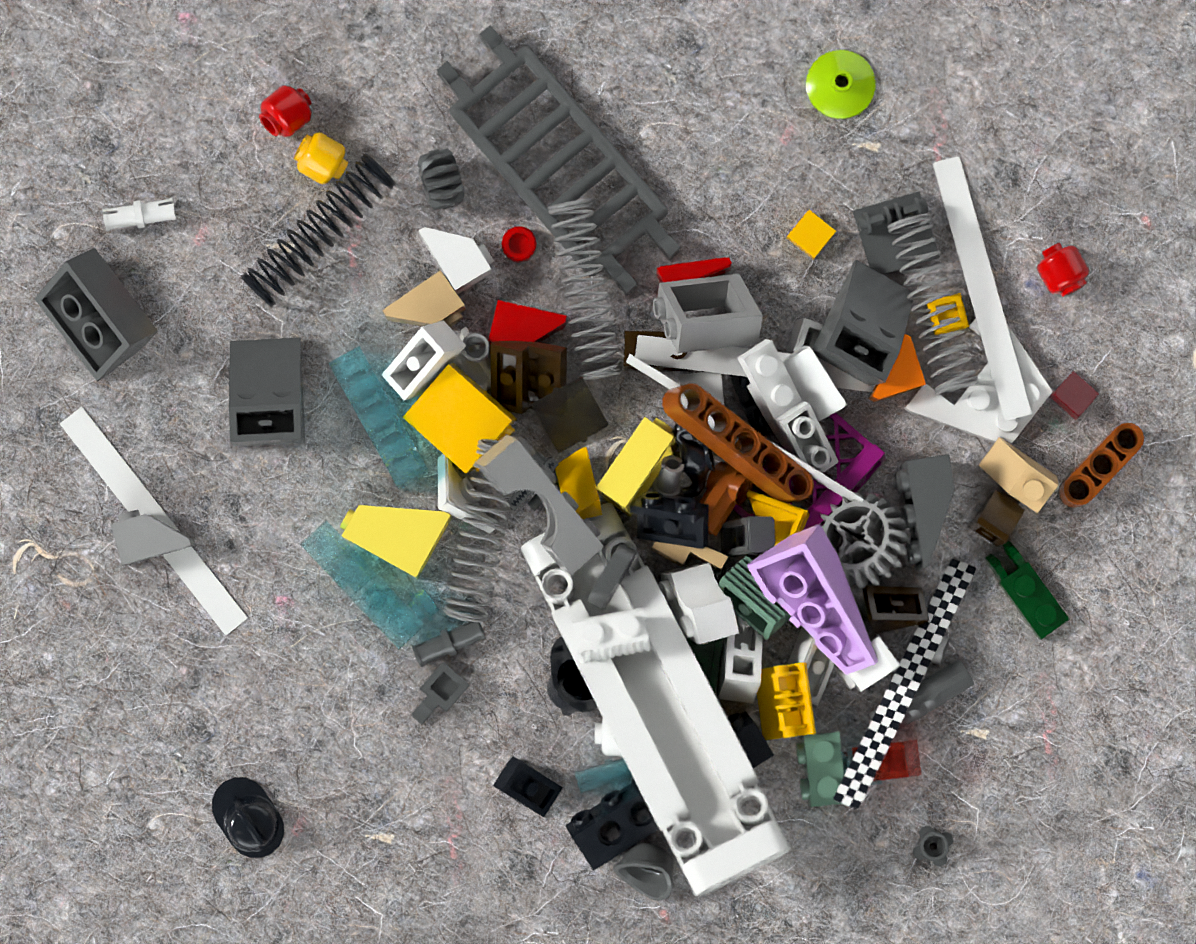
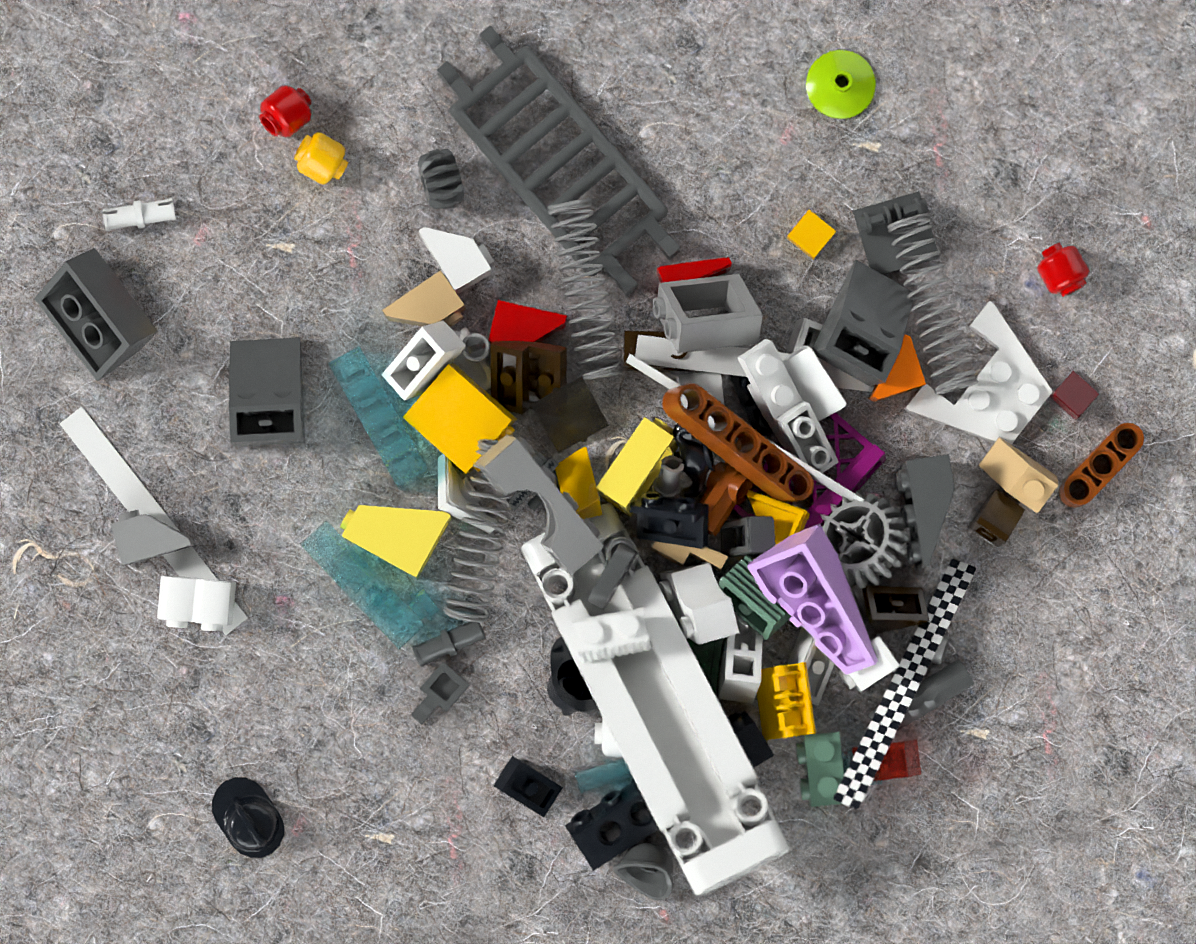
(196, 601): none -> white brick
(370, 165): black piece -> none
(519, 244): red tile -> none
(942, 843): dark grey plate -> none
(958, 311): yellow tile -> none
(982, 288): white sticker -> none
(1028, 593): dark green hinge -> none

